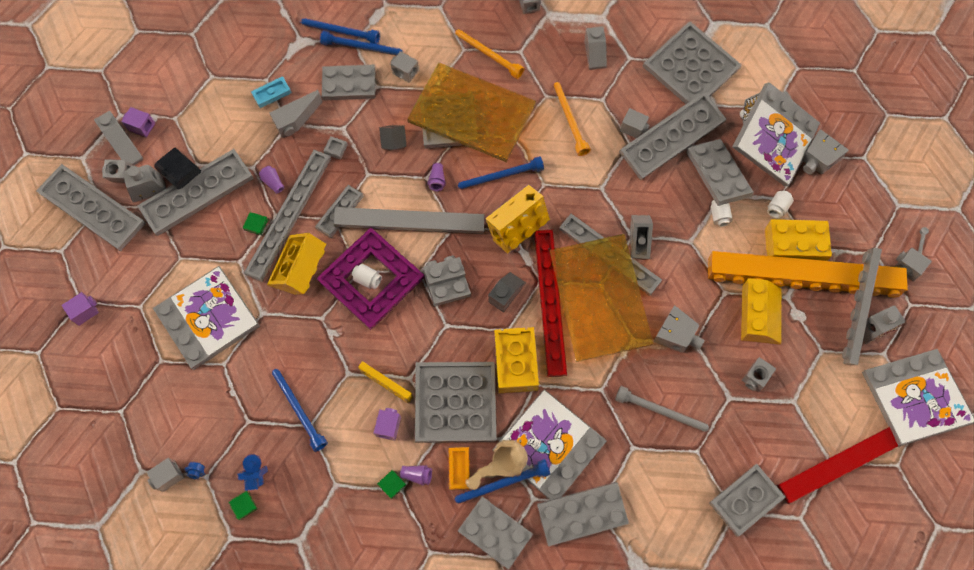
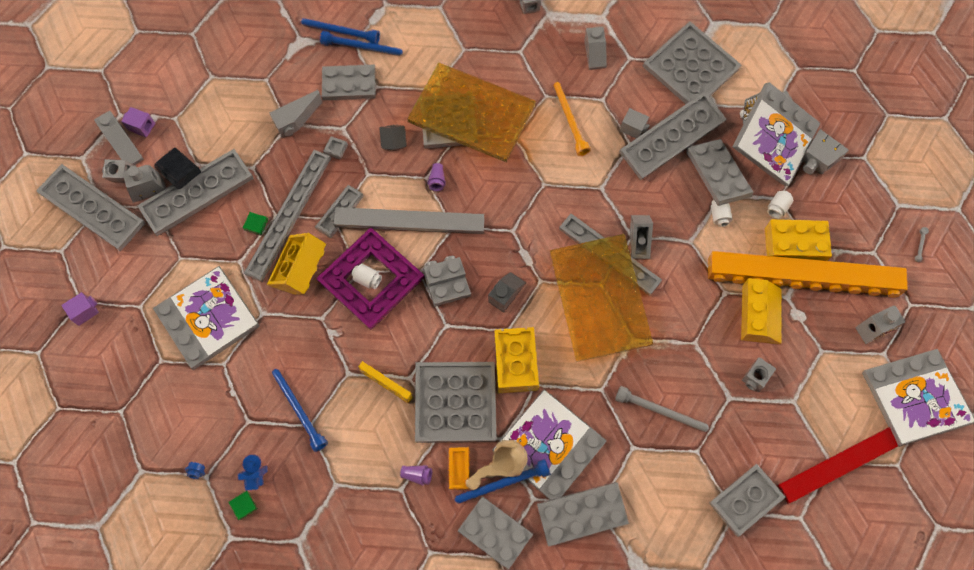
(164, 475): light grey brick -> none
(271, 92): medium azure plate -> none
(271, 179): medium lavender cone -> none
(387, 424): medium lavender brick -> none
(391, 484): green tile -> none
(404, 66): light grey brick -> none
(515, 69): light orange piece -> none
(518, 219): yellow piece -> none
(534, 165): blue piece -> none
(550, 305): red tile -> none
(679, 332): light grey torso -> none
(863, 300): light grey plate -> none
(913, 262): light grey brick -> none

